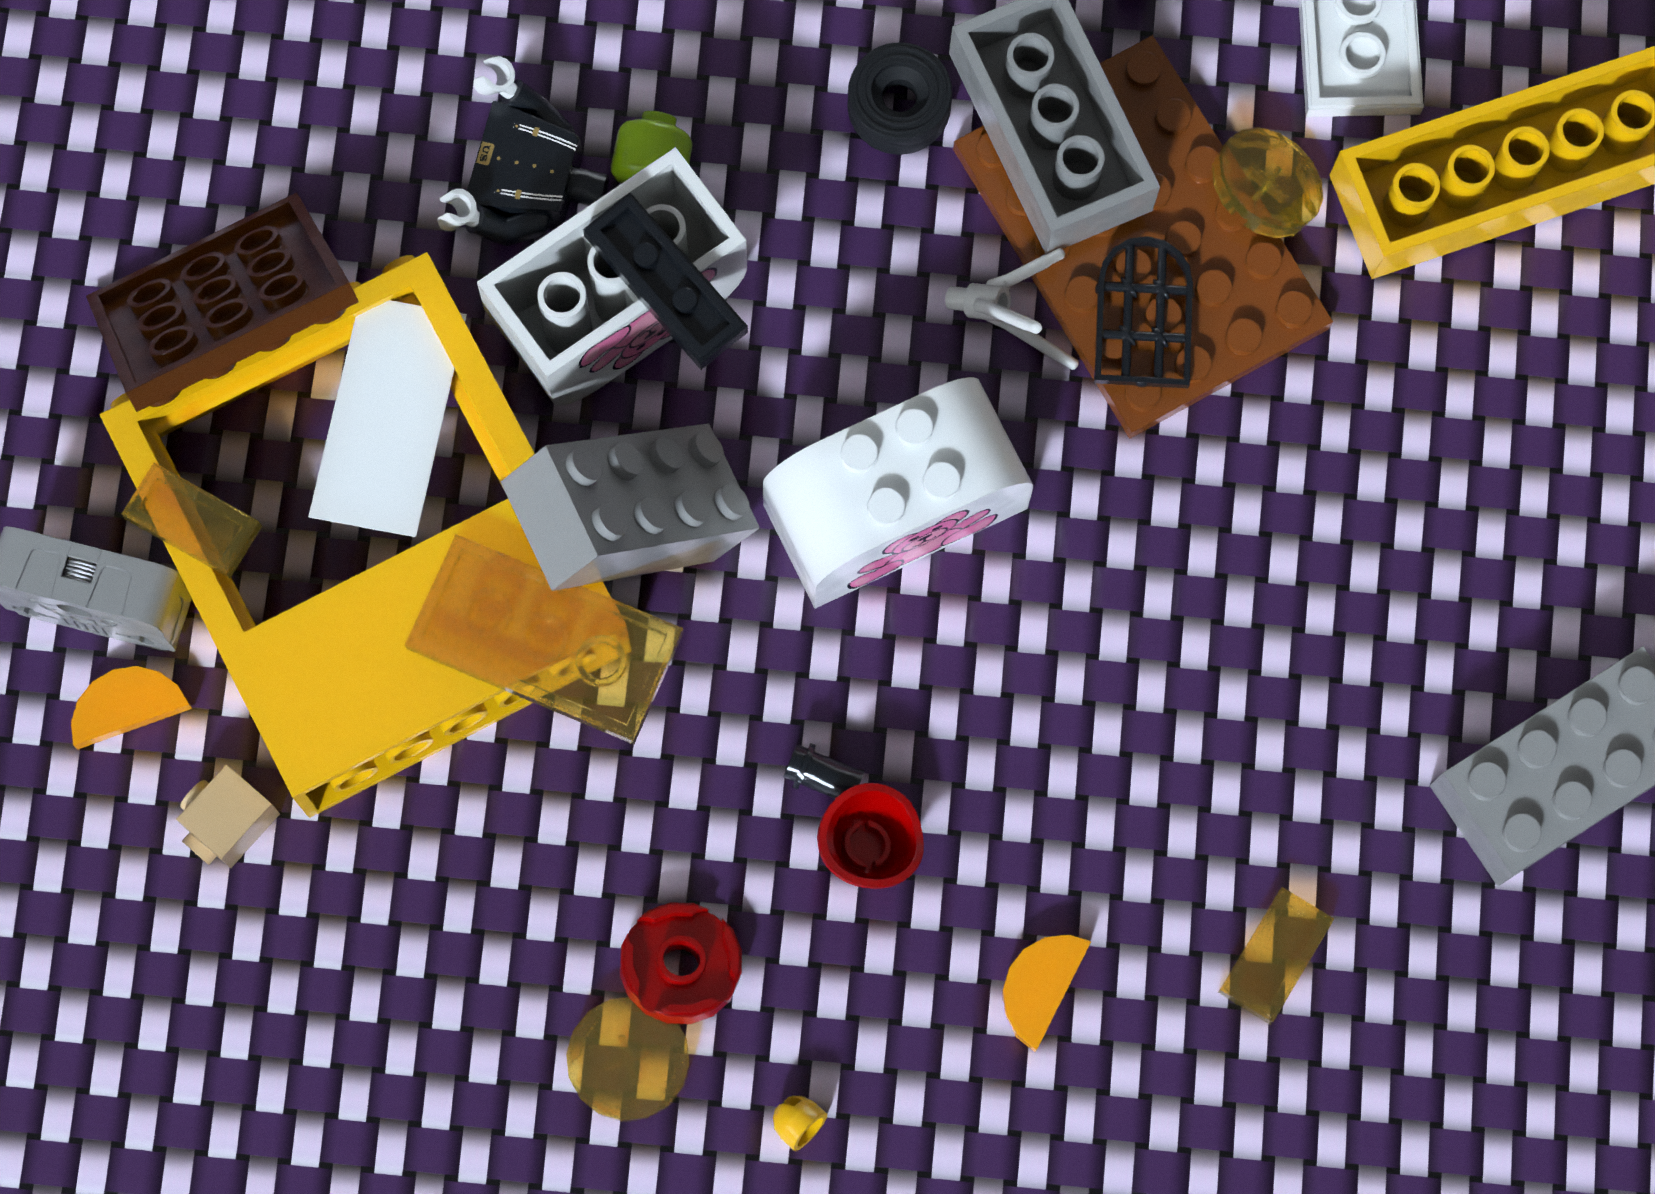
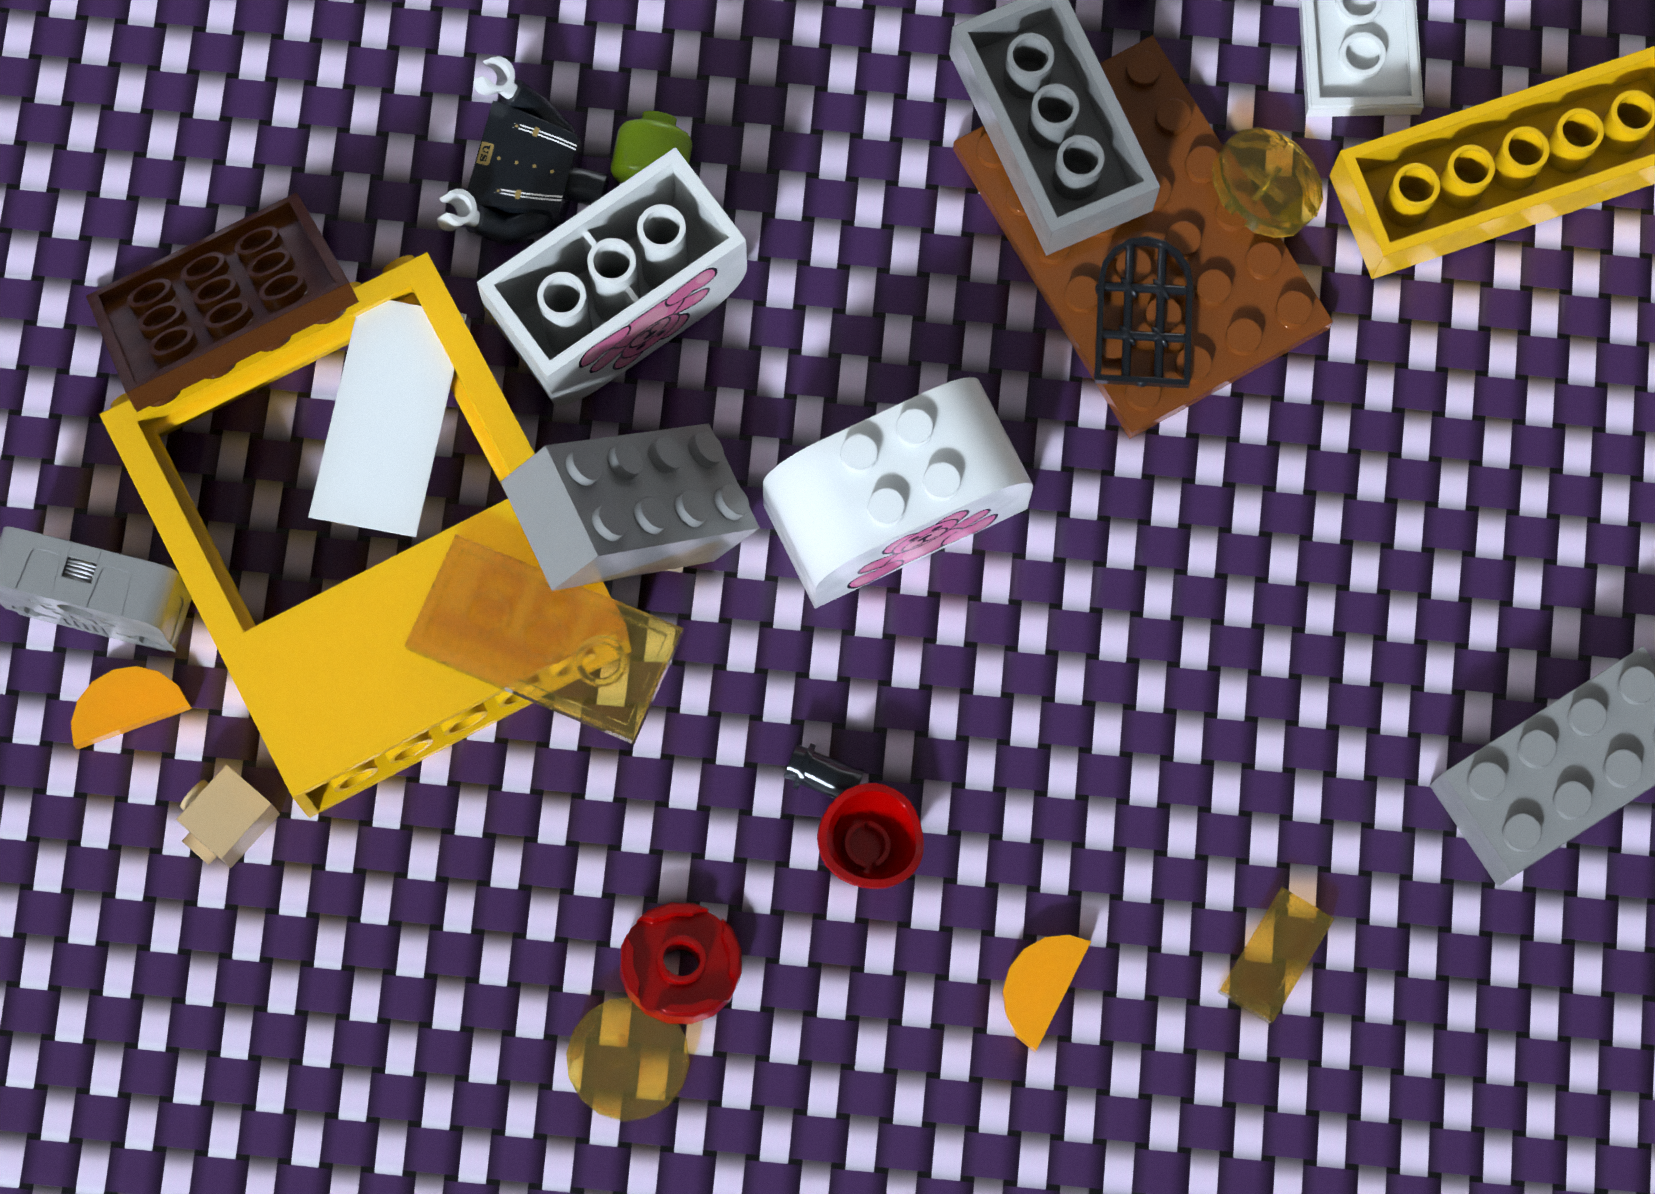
(191, 520): clear yellow tile -> none
(665, 281): black tile -> none
(798, 1121): yellow hinge -> none
(899, 66): black tyre -> none
(993, 301): white plant -> none

